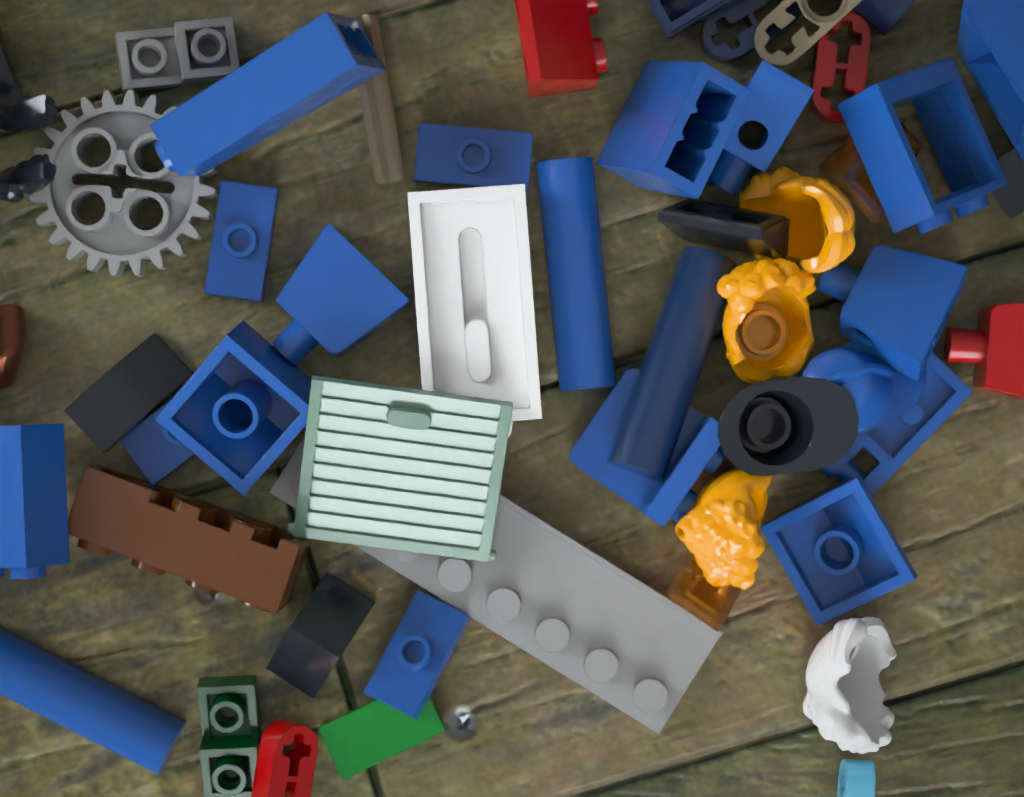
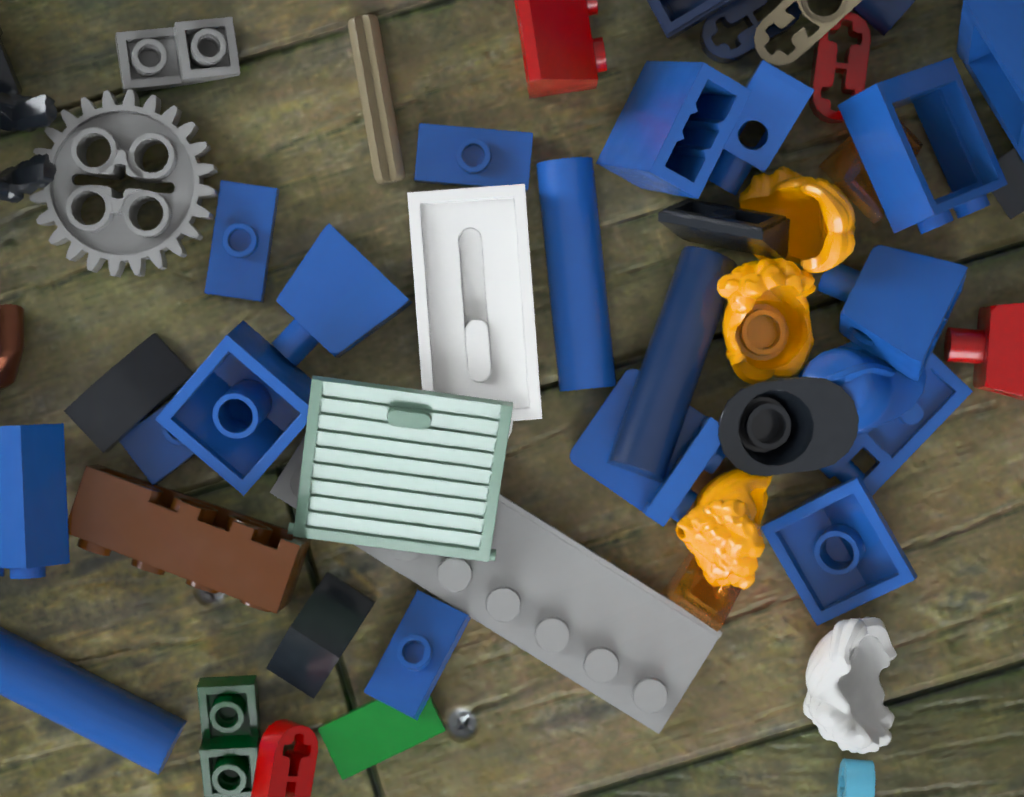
(267, 94): blue slope -> none

